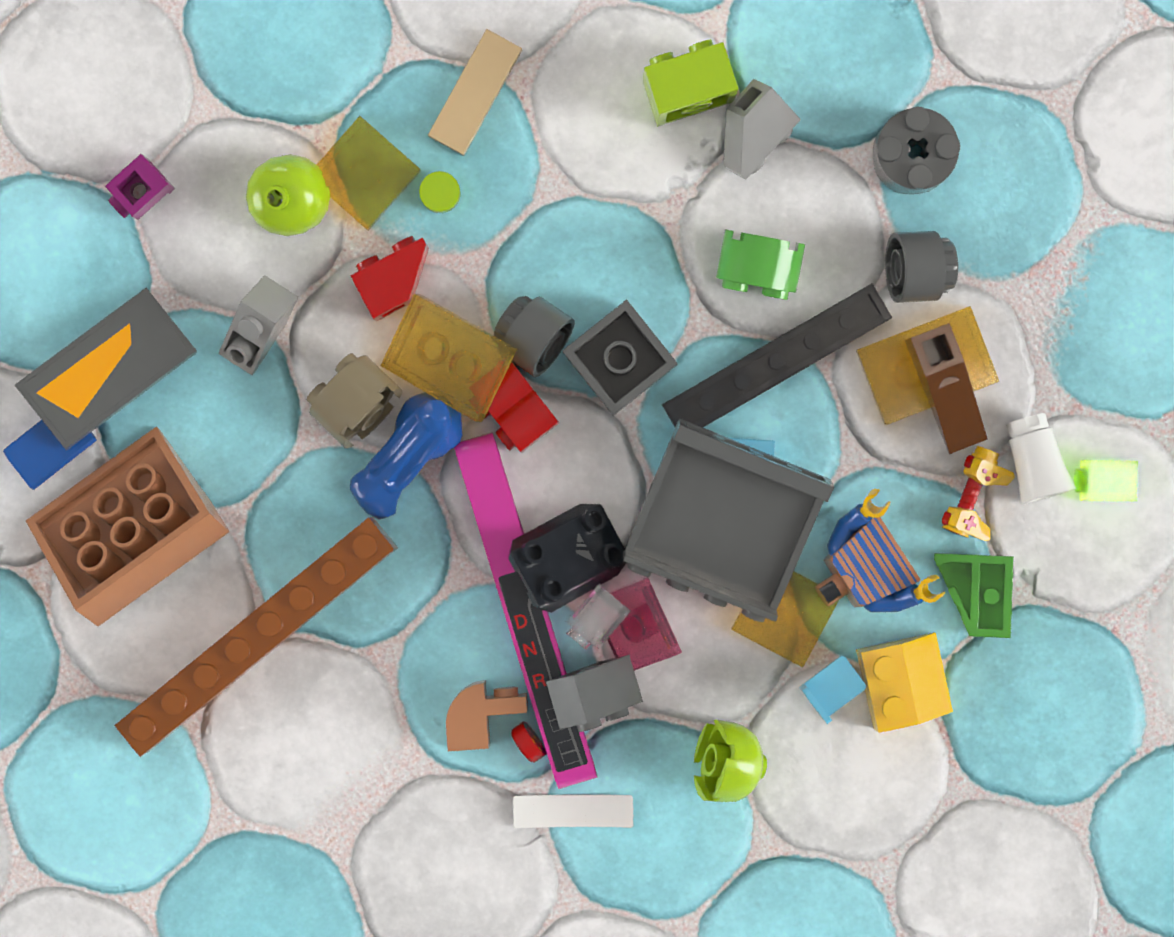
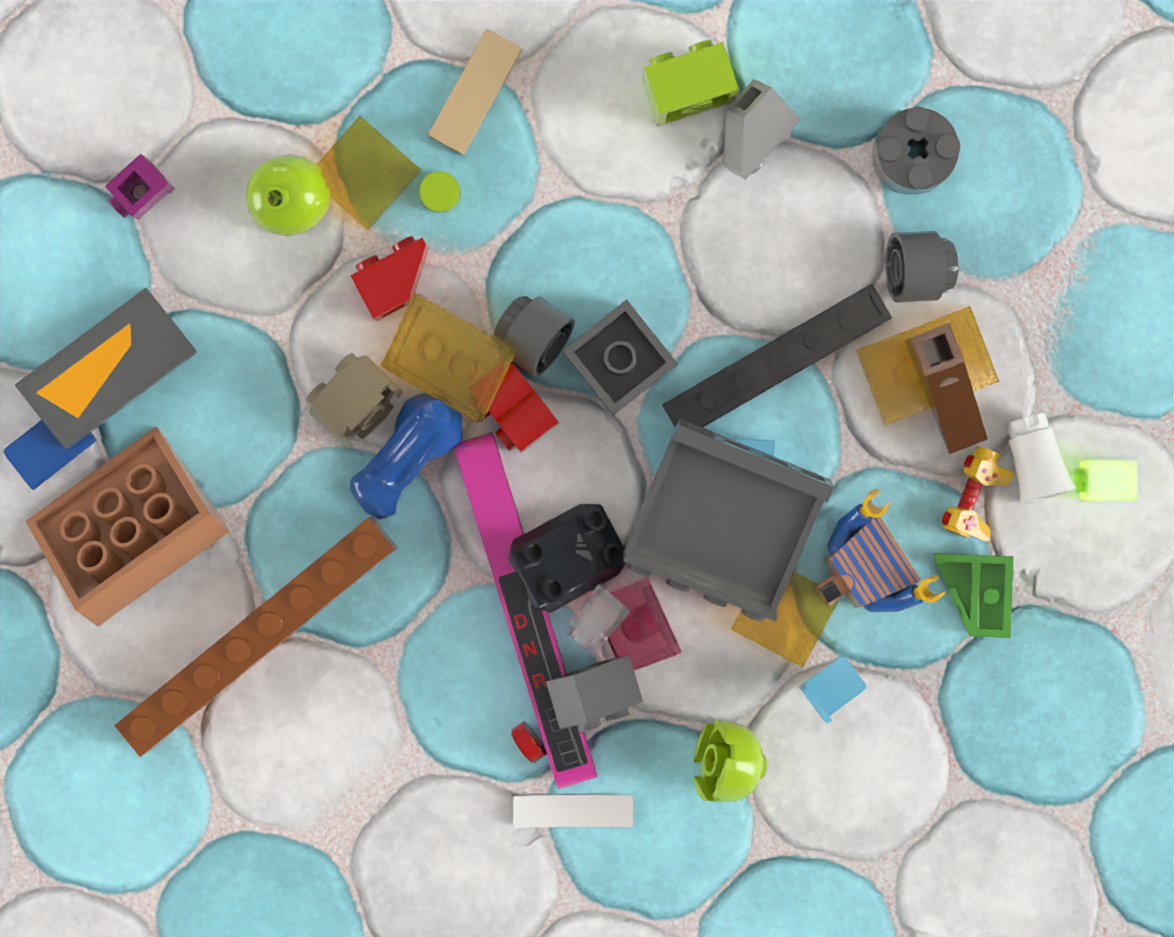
(257, 324): light grey slope -> none
(468, 714): nougat brick -> none
(760, 263): bright green brick -> none
(904, 682): yellow slope -> none

